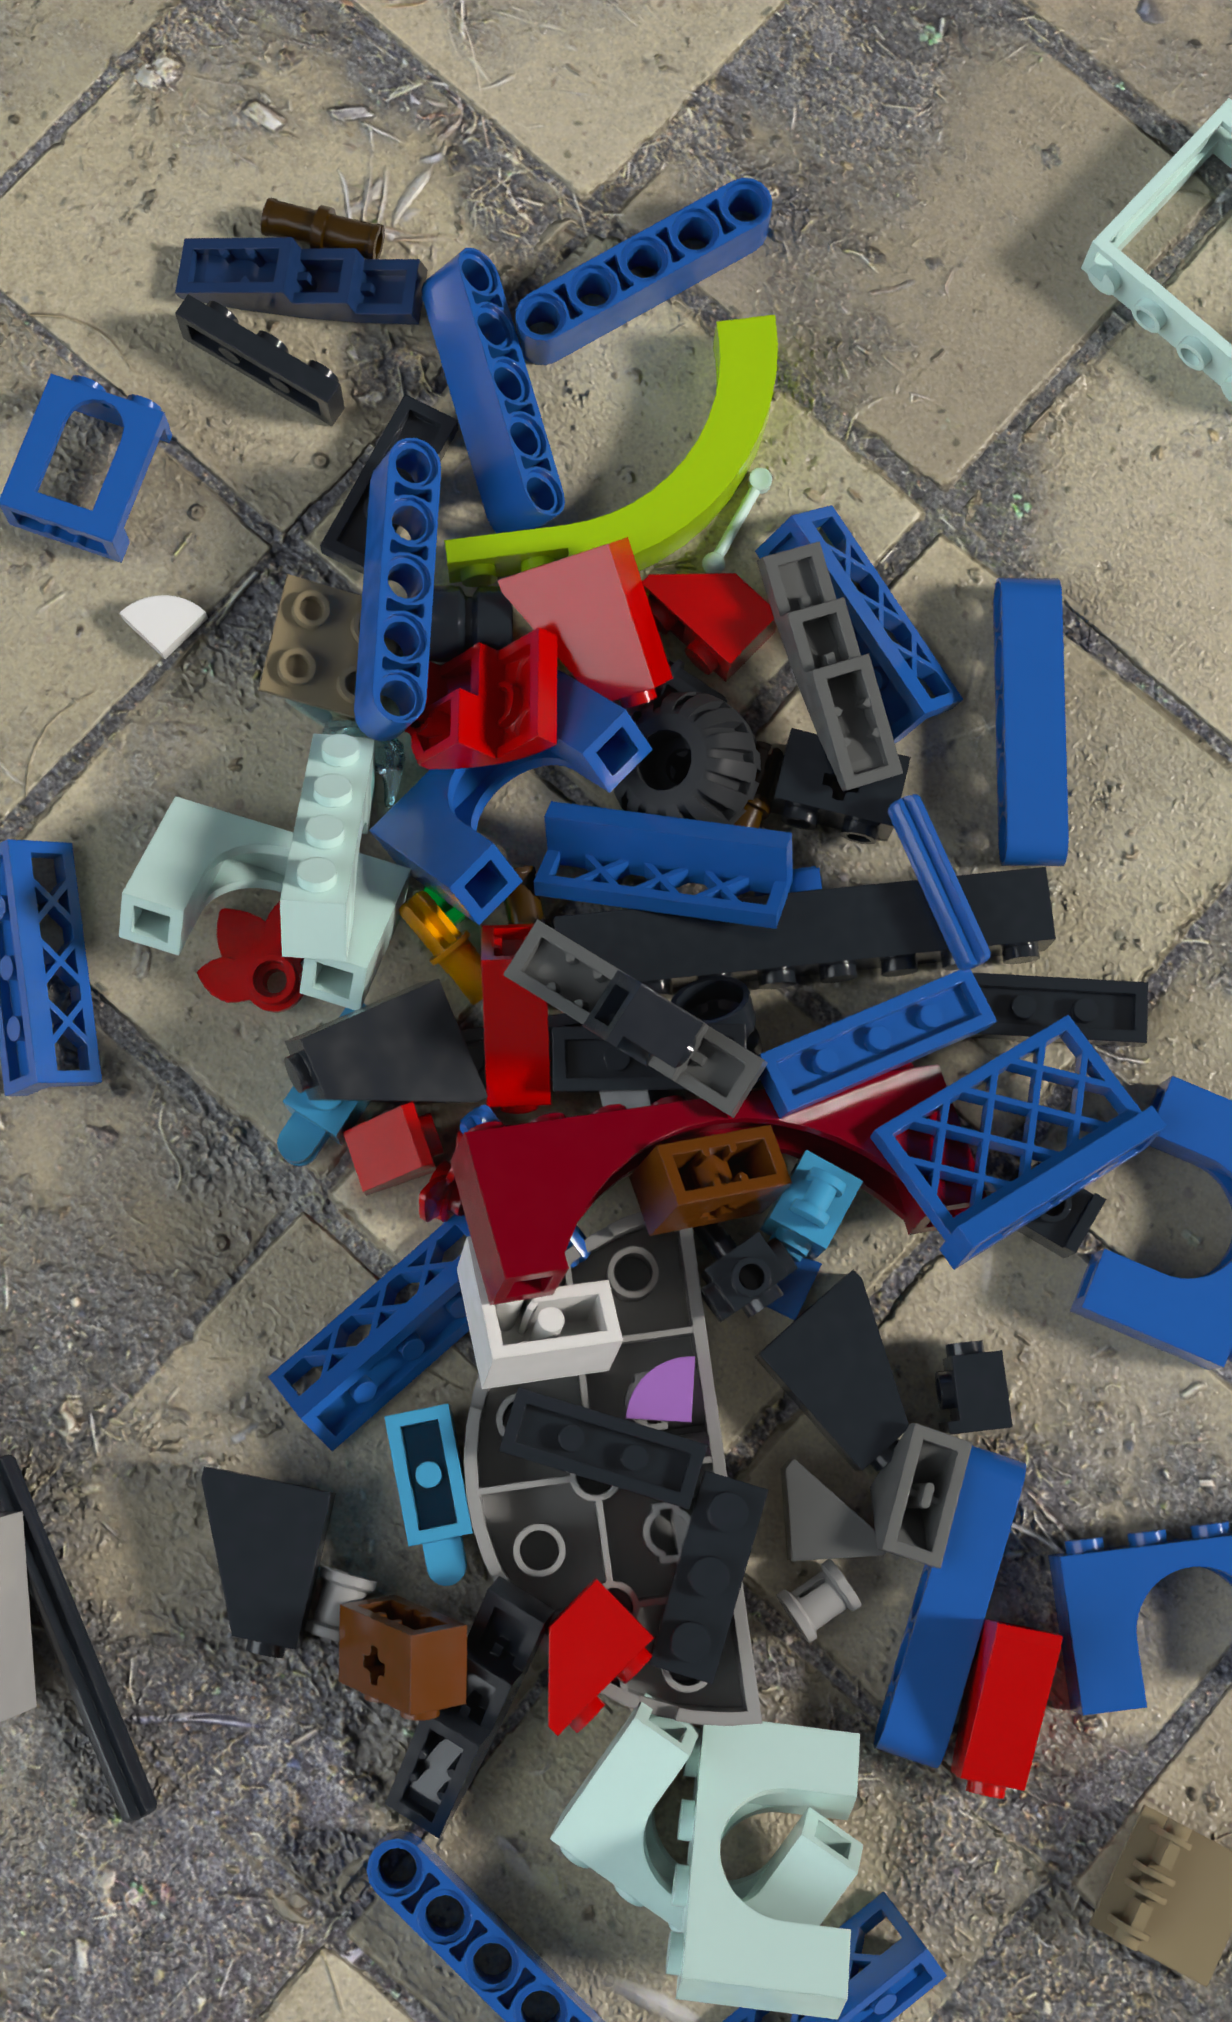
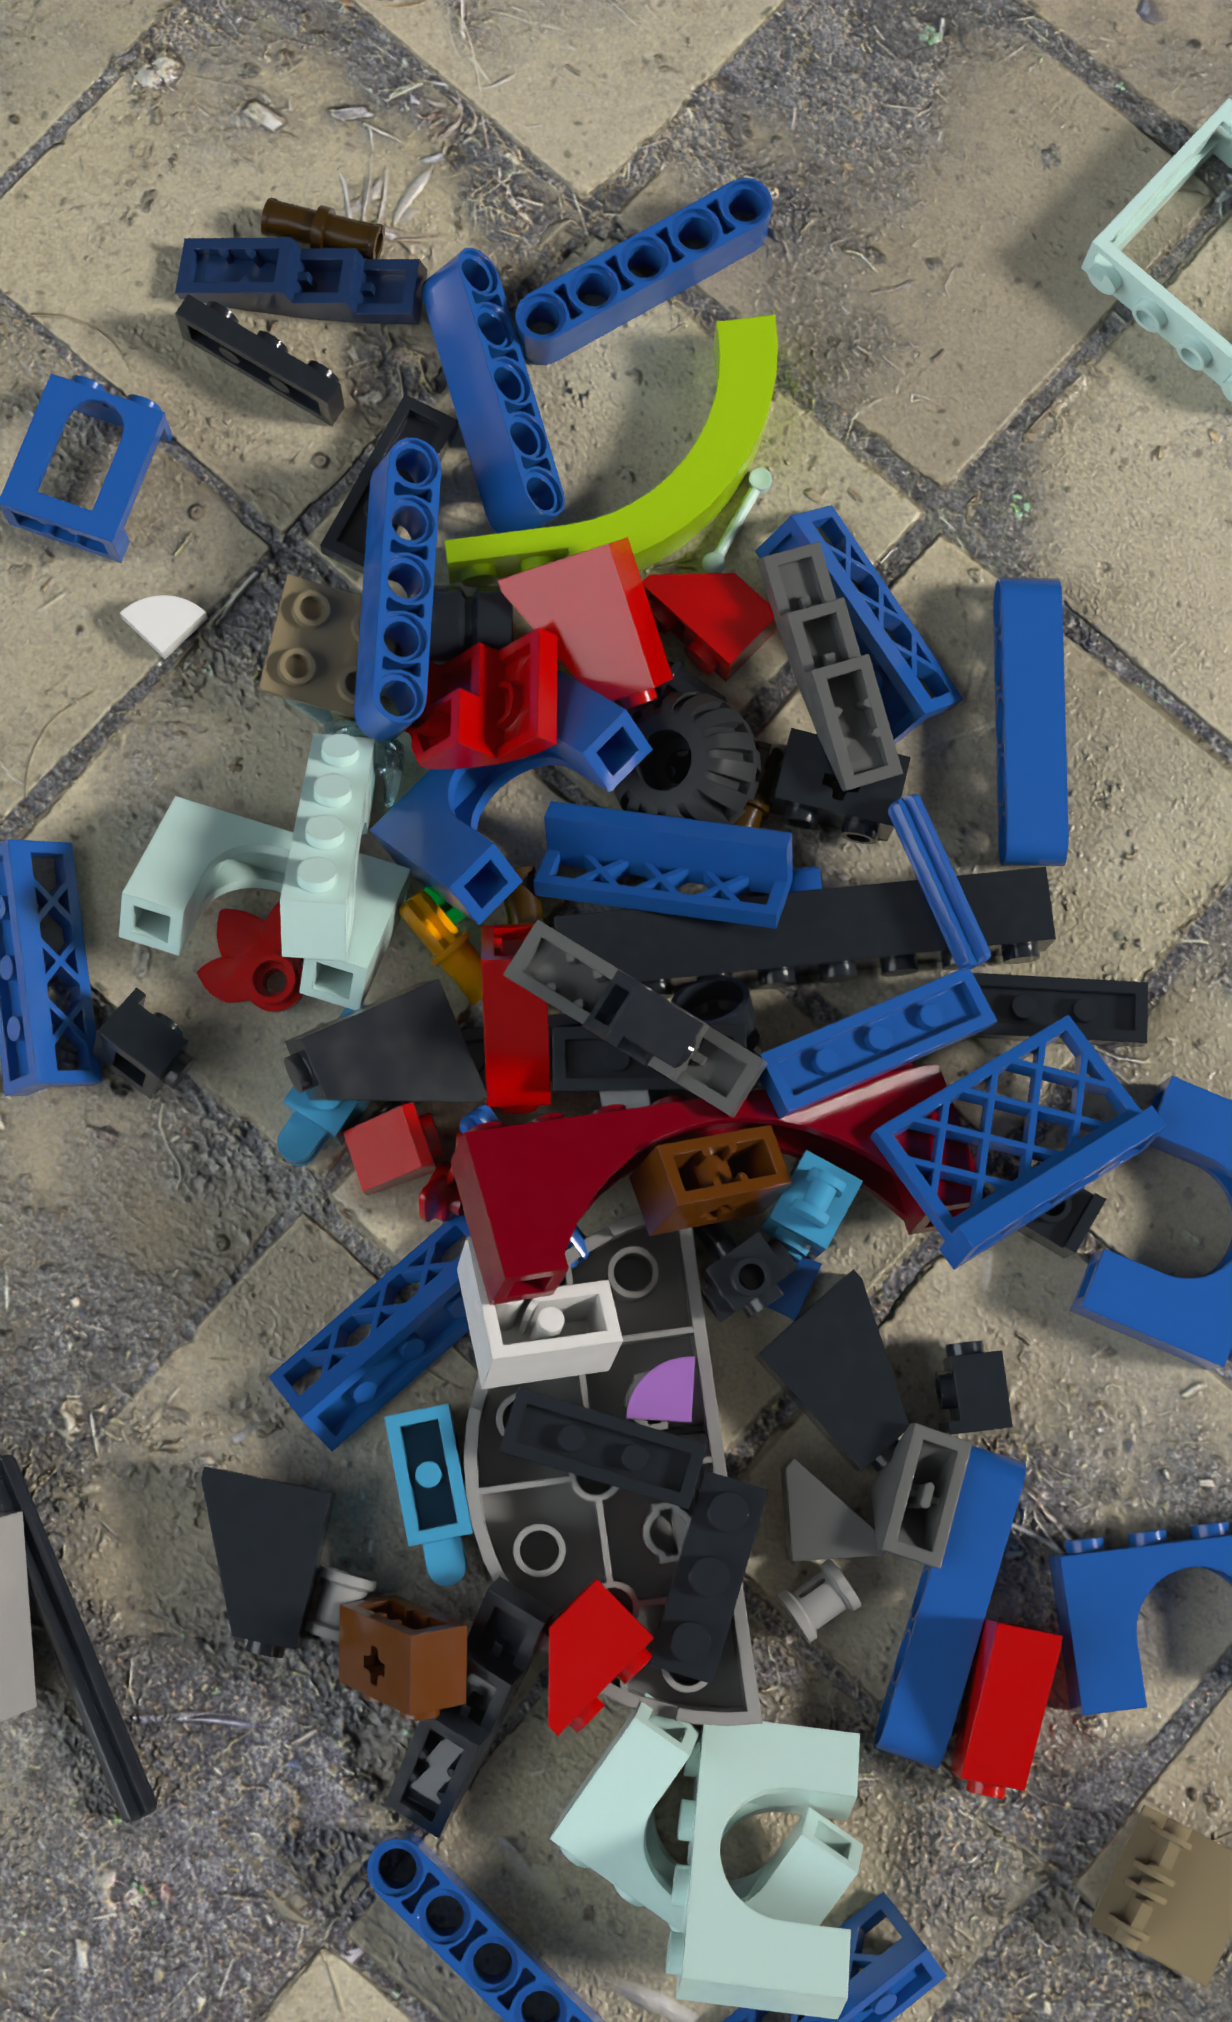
(143, 1047): none -> black brick

